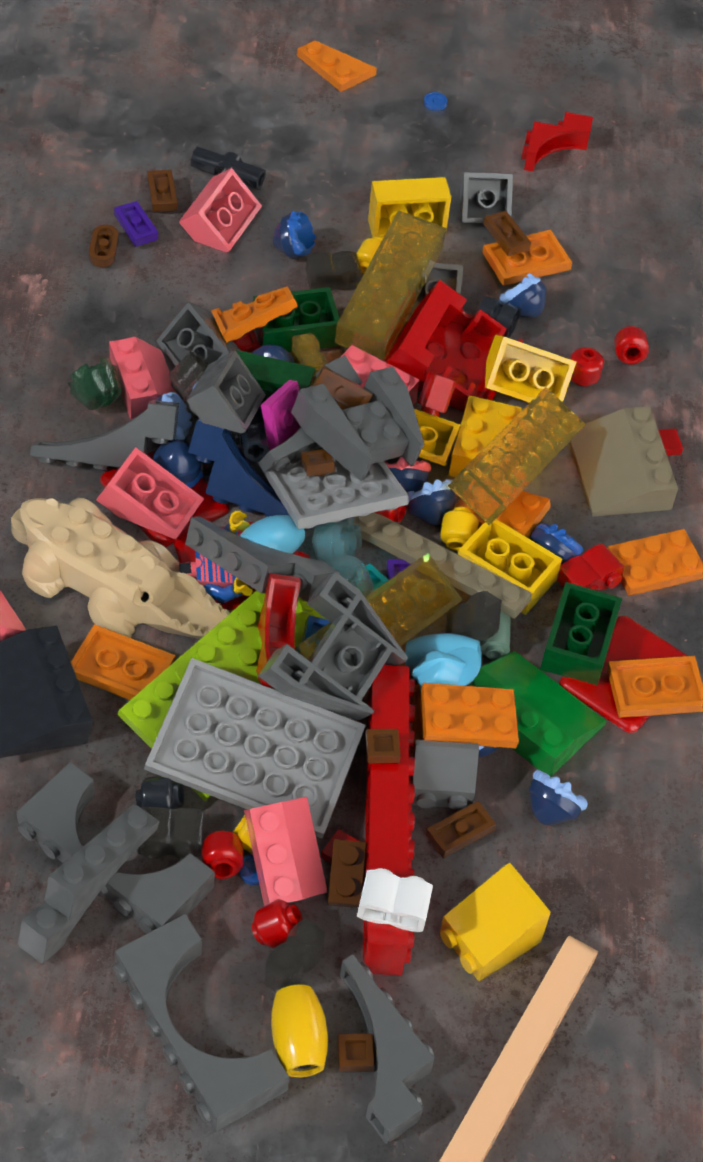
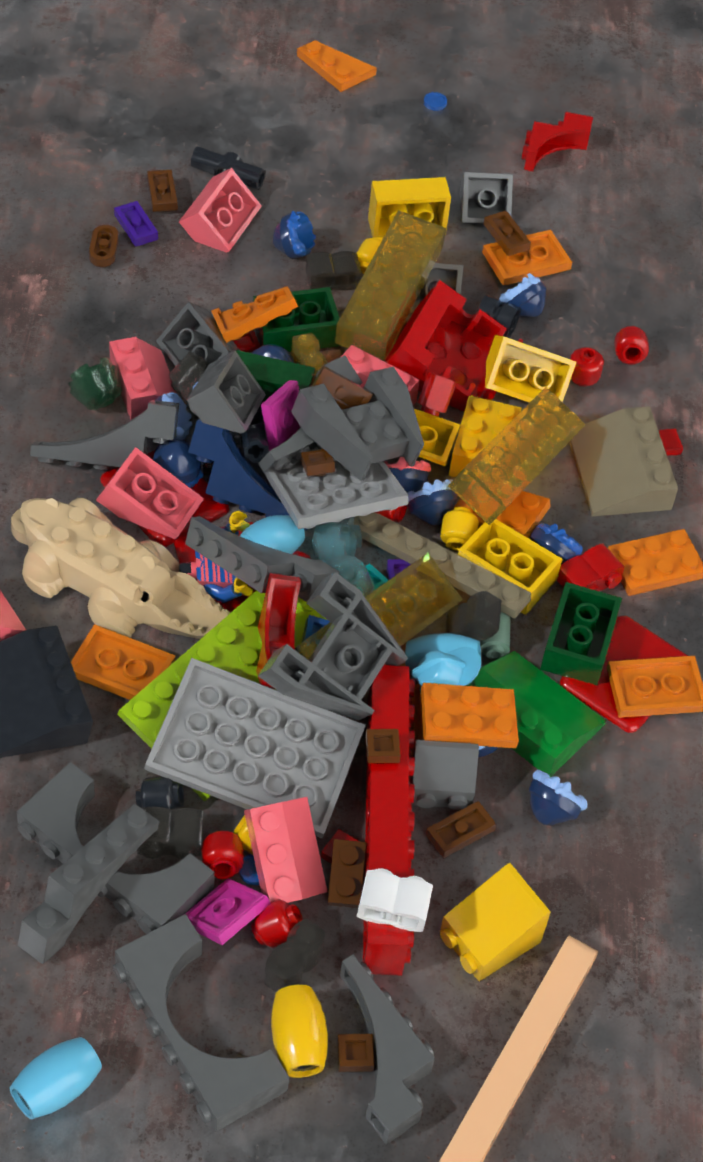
(55, 1078): none -> medium azure piece
(226, 910): none -> dark pink tile

